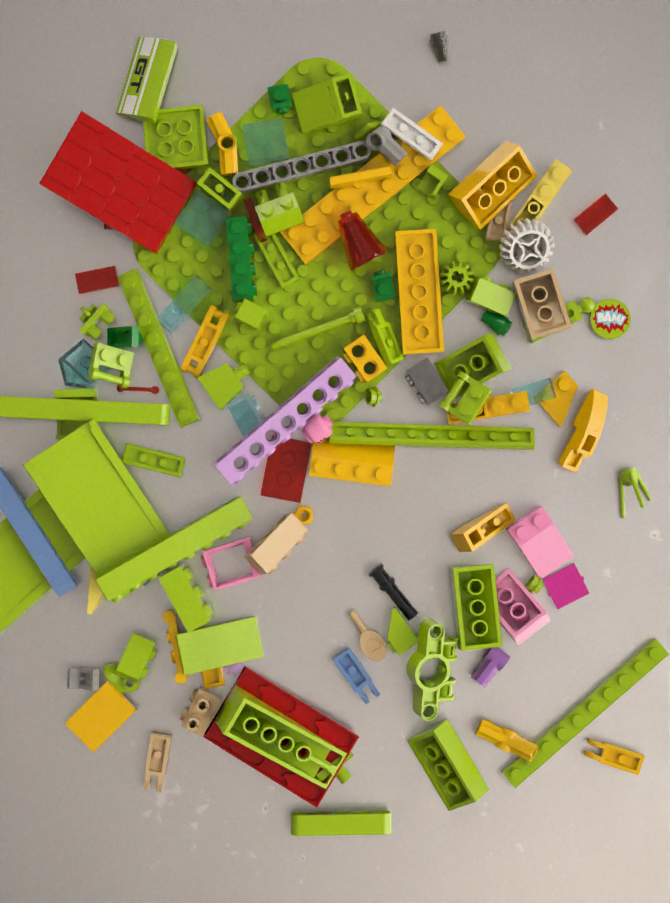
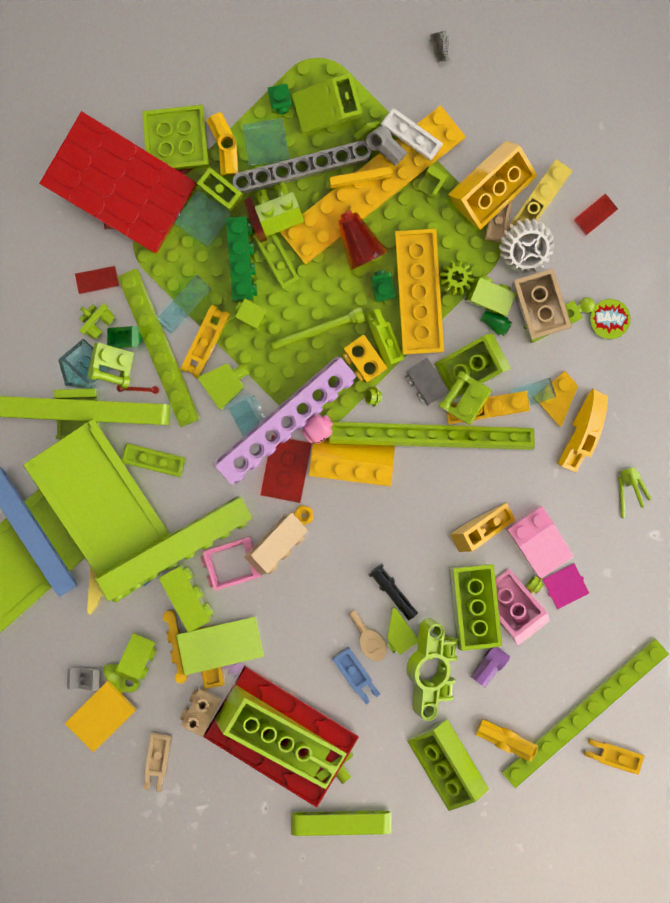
(147, 79): lime slope -> none

